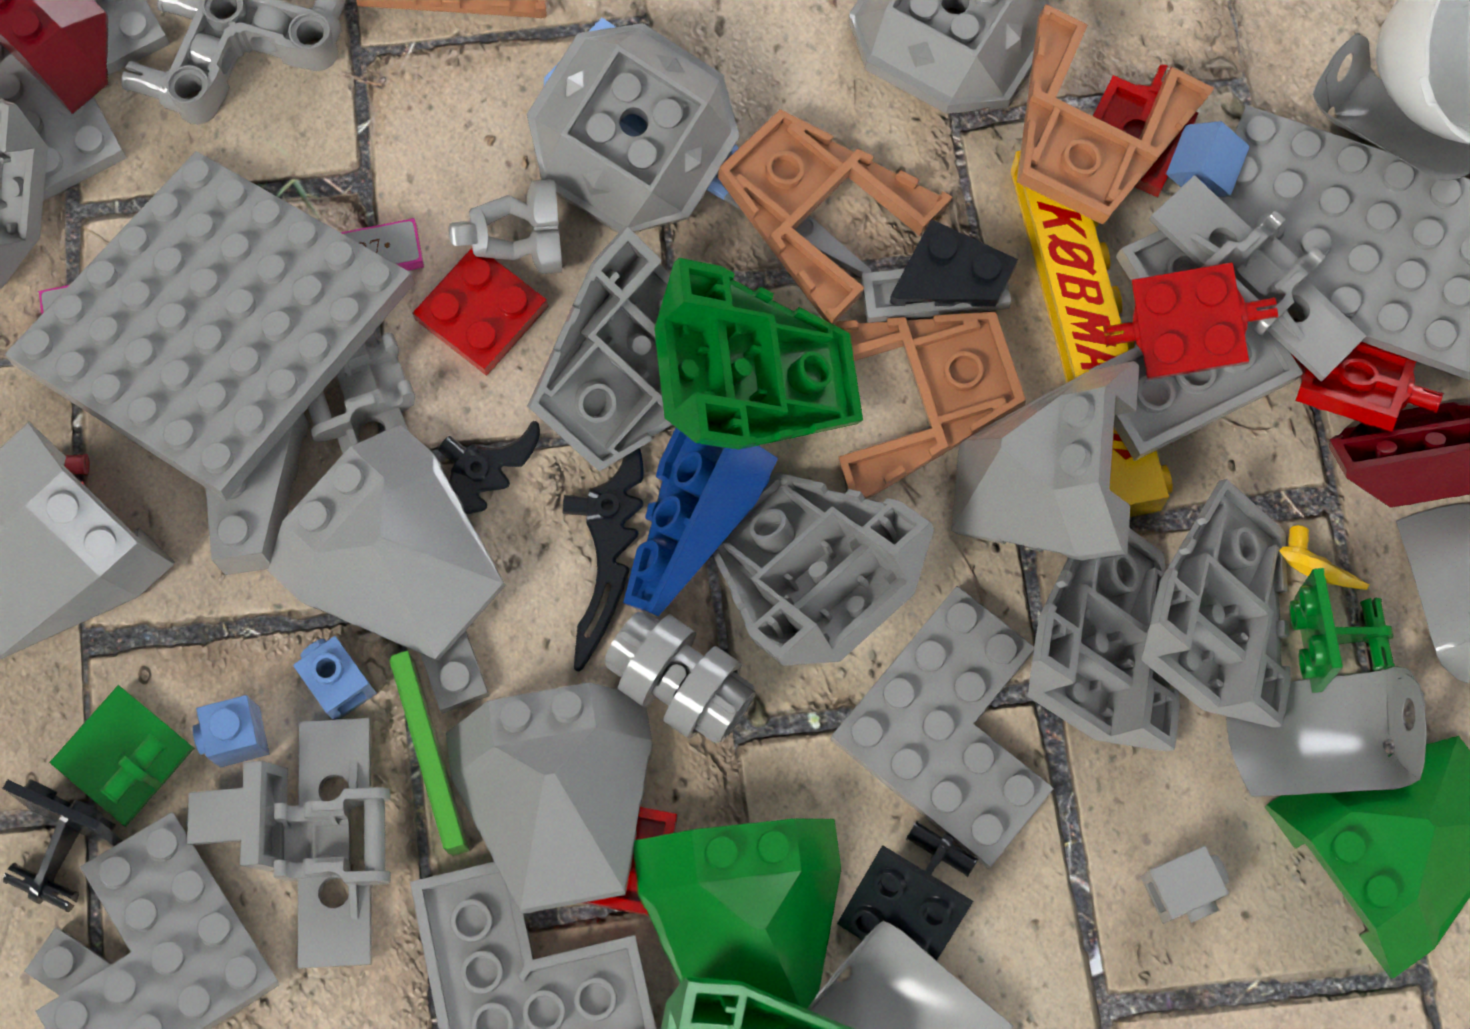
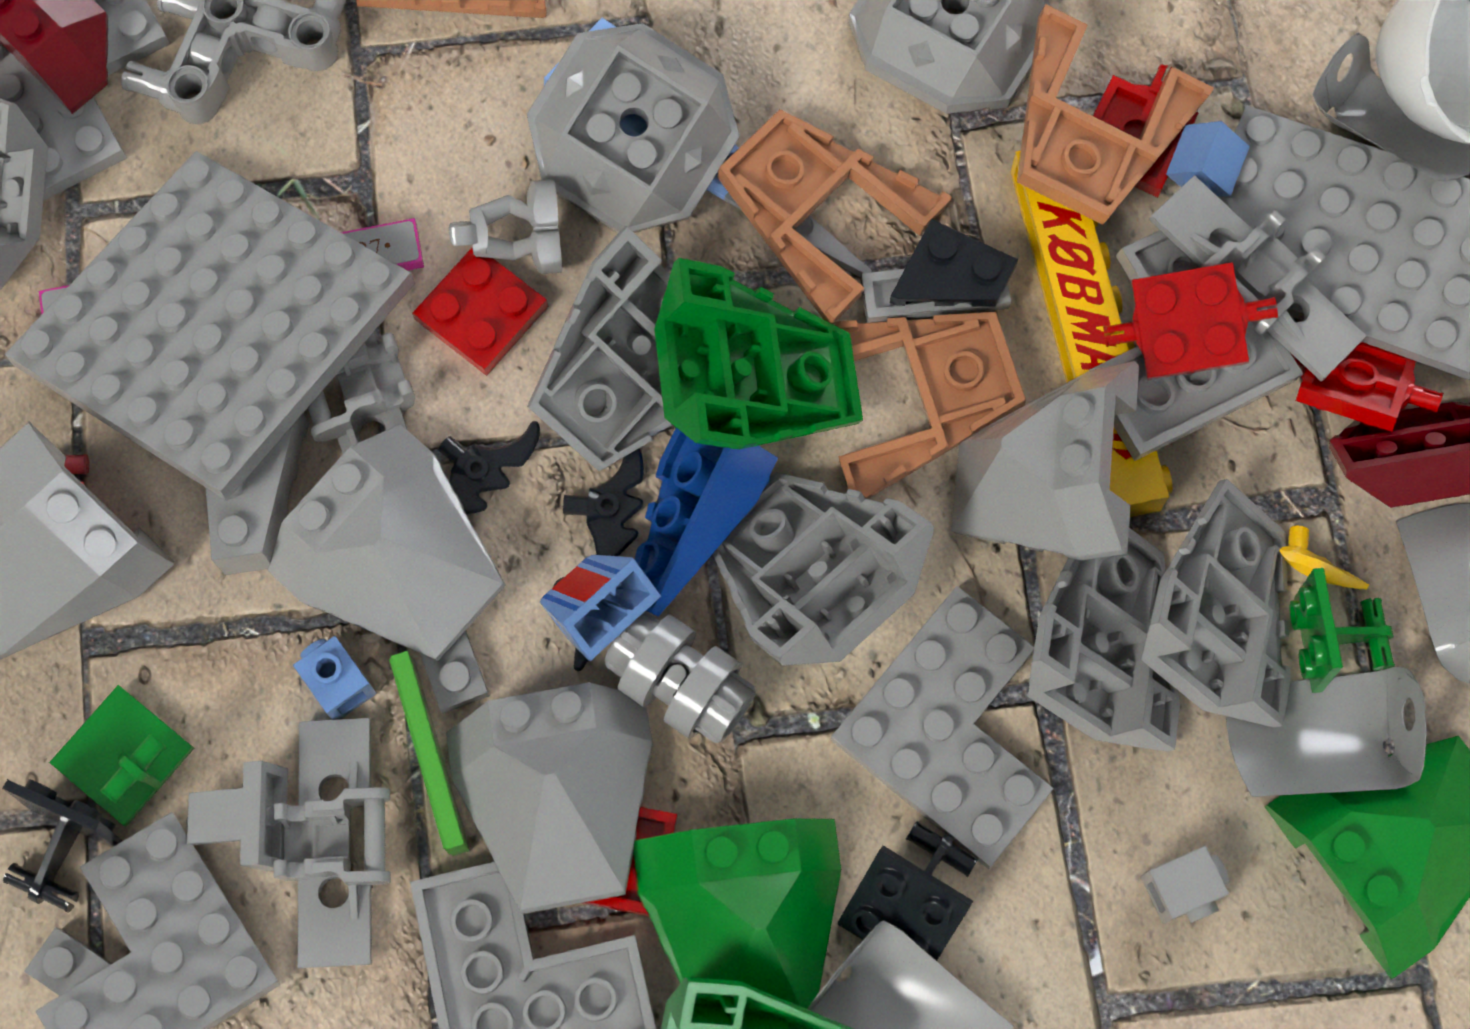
(230, 731): medium blue brick -> none
(594, 604): none -> medium blue torso

